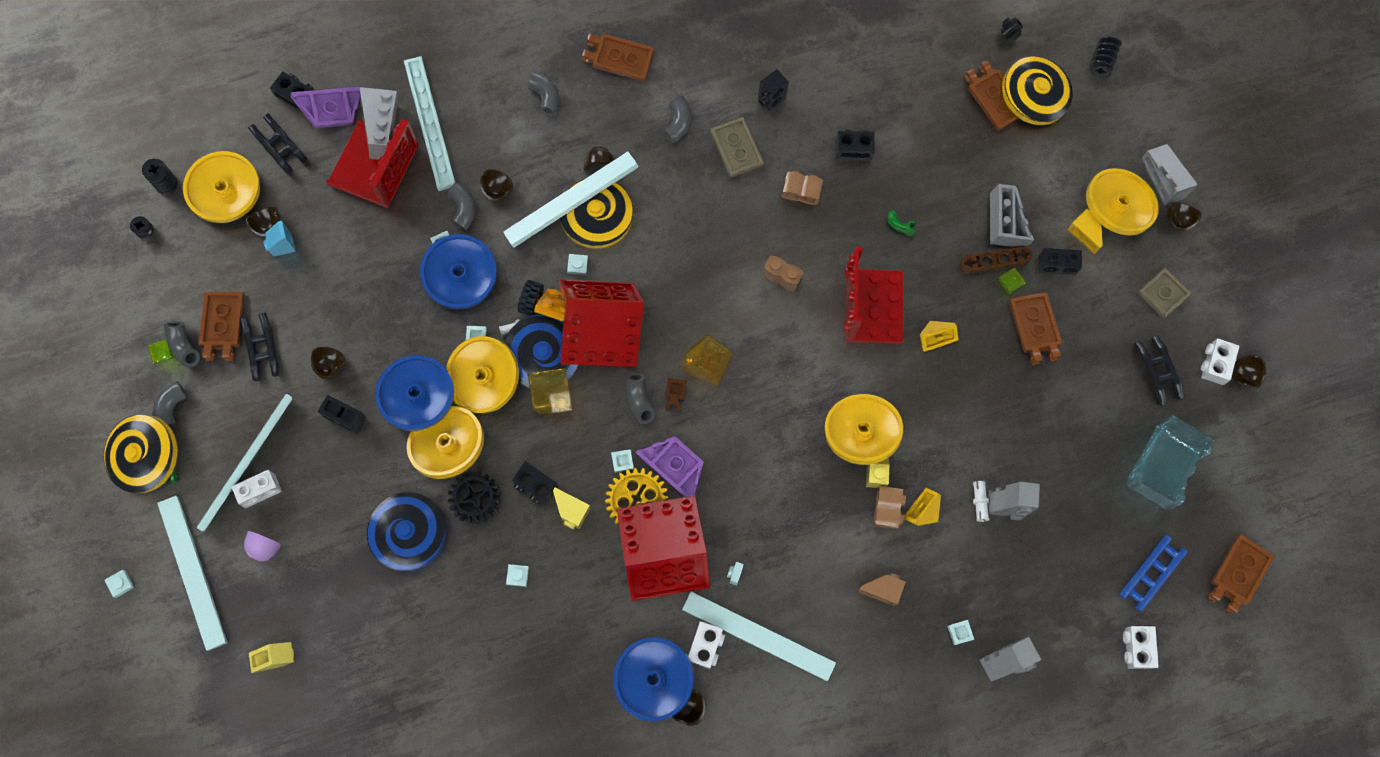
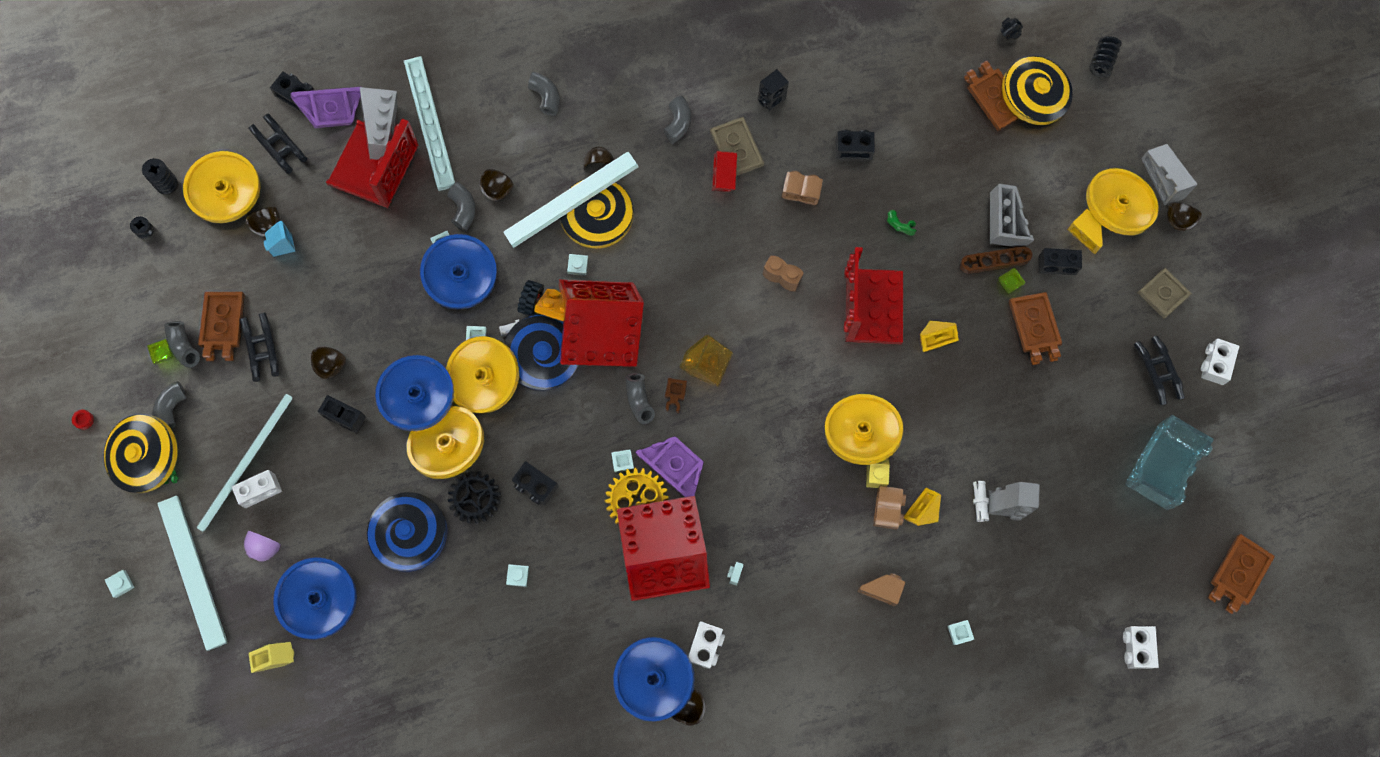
(82, 419): none -> red tile
(314, 598): none -> blue dish
(550, 391): clear yellow slope -> none
(571, 509): light yellow slope -> none
(618, 56): dark orange tile -> none
(724, 171): none -> red hinge
(759, 636): light aqua tile -> none
(1015, 657): light grey wedge -> none
(1141, 575): blue bar -> none
(1249, 371): dark brown helmet -> none

